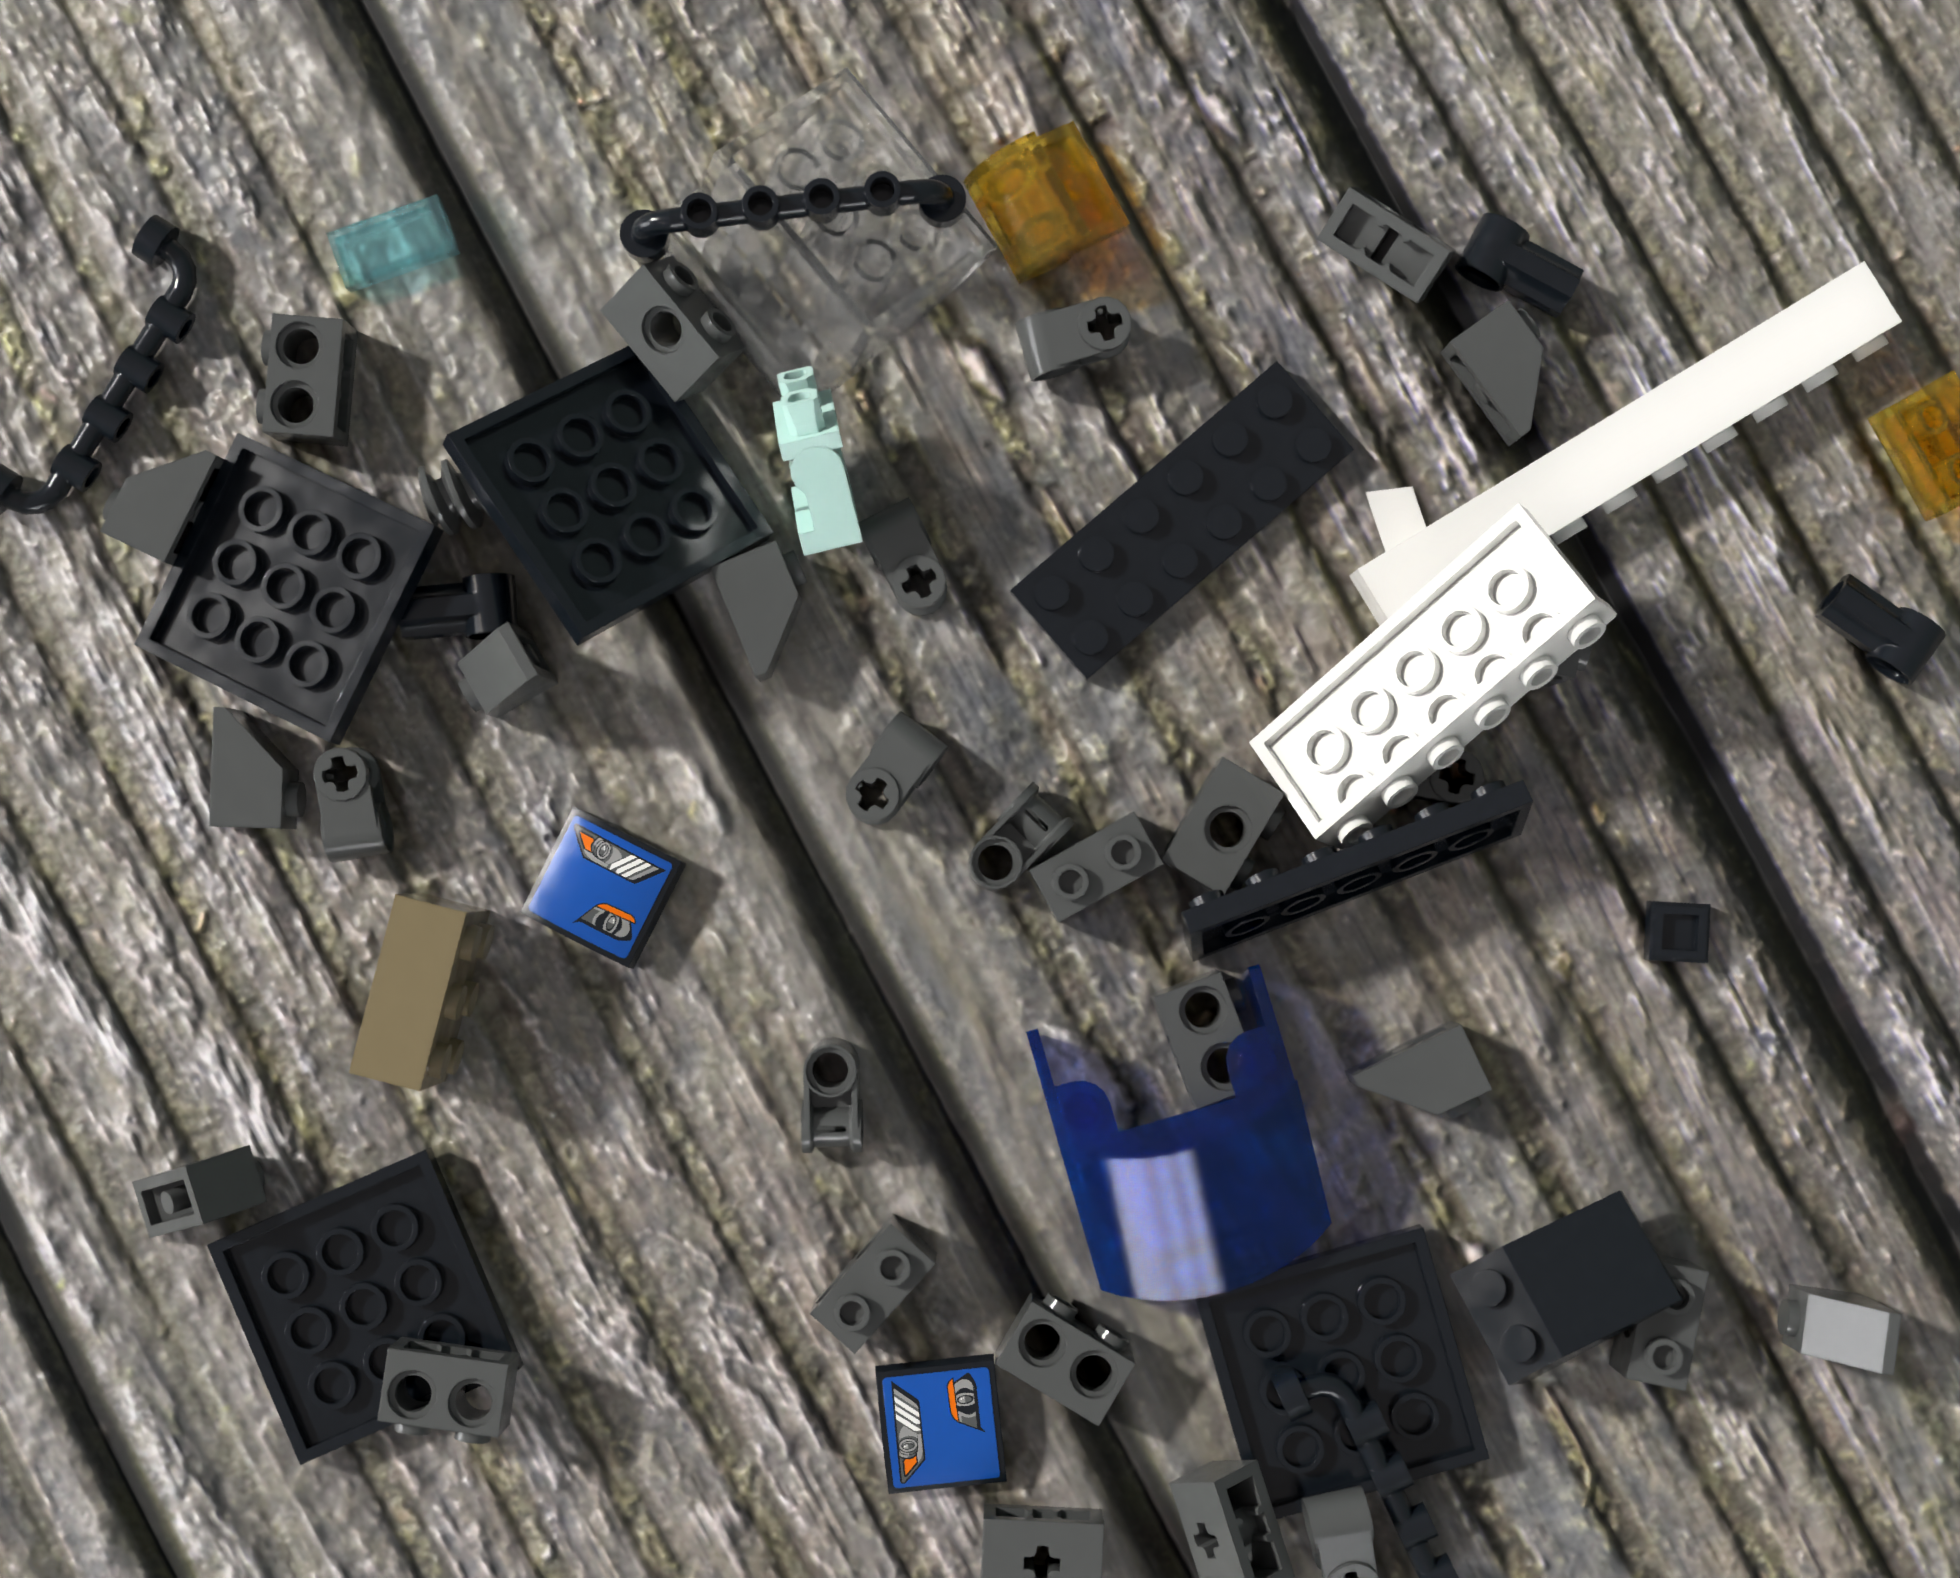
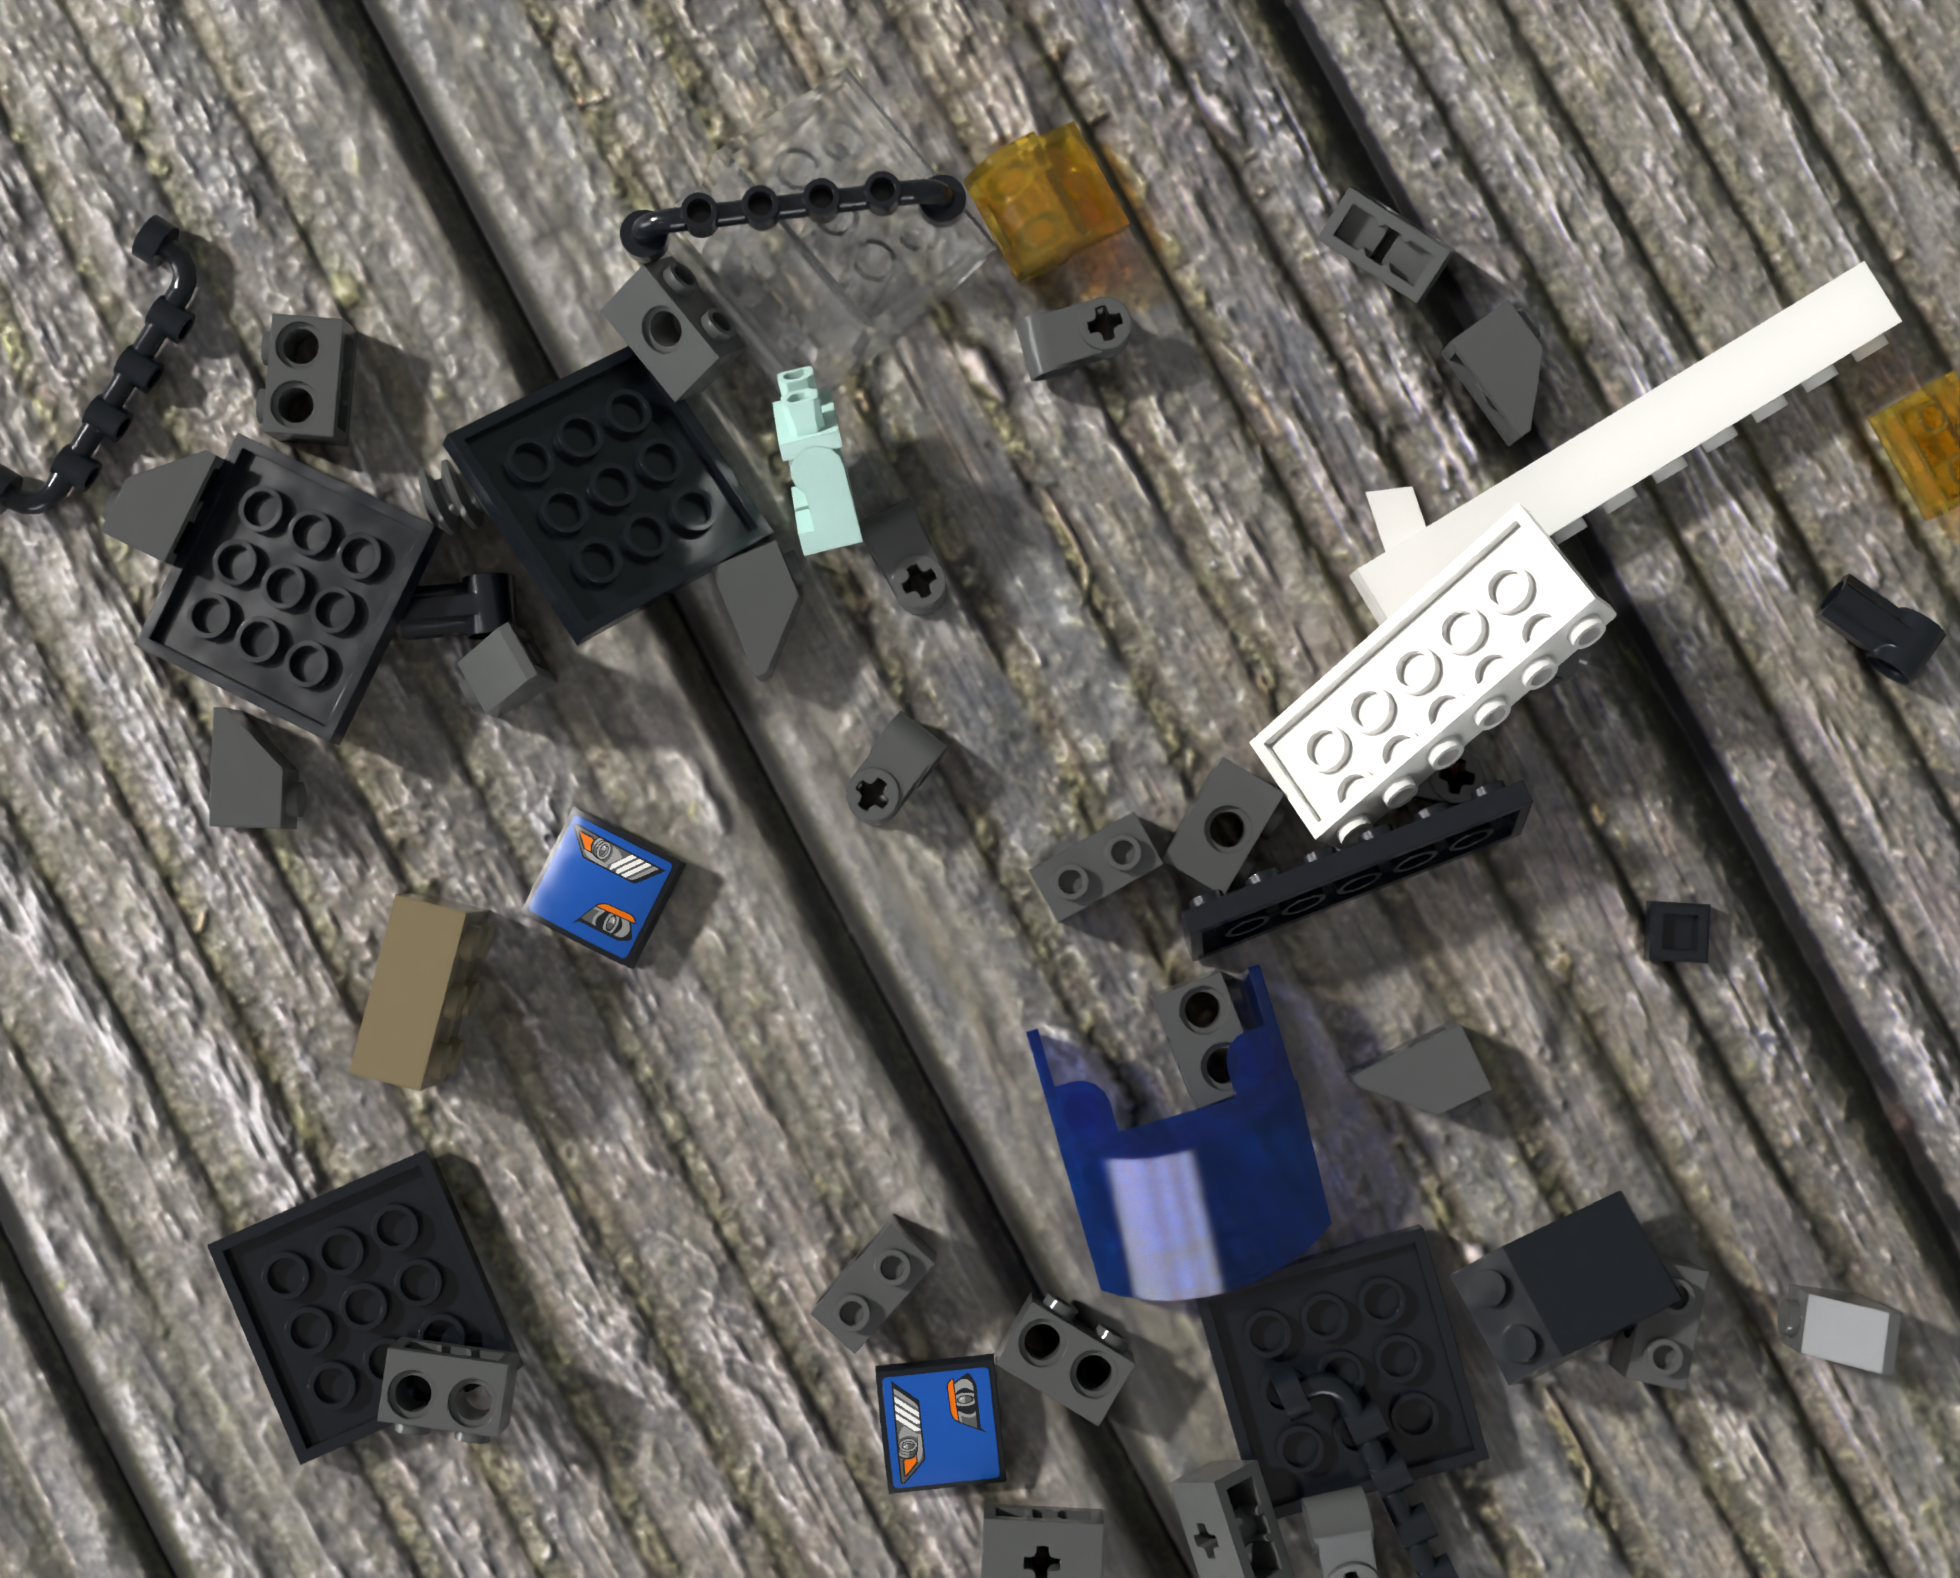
(200, 1191): dark grey slope -> none
(353, 811): dark grey piece -> none
(393, 243): clear light blue tile -> none
(832, 1109): dark grey piece -> none
(1020, 837): dark grey piece -> none
(1181, 520): black plate -> none
(1505, 259): black piece -> none

